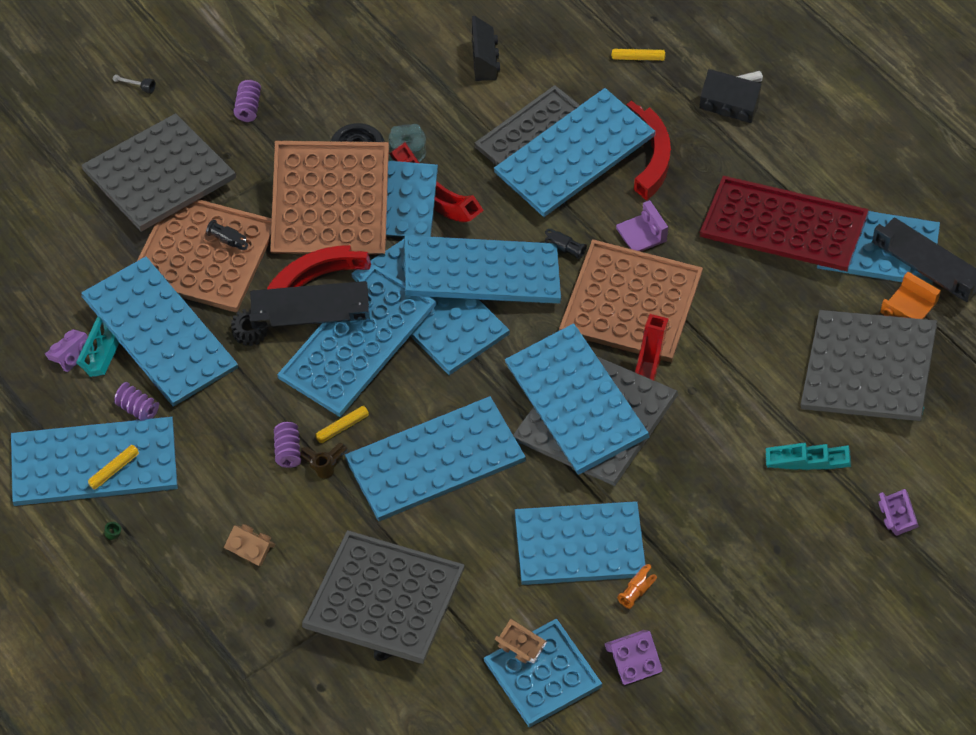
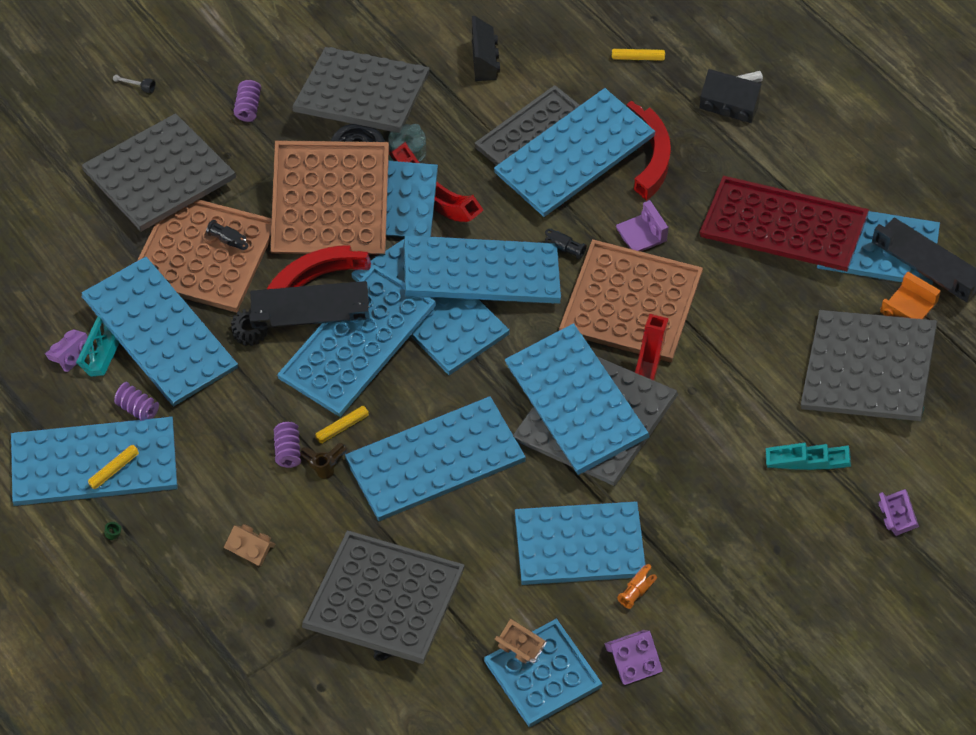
(361, 89): none -> dark grey plate

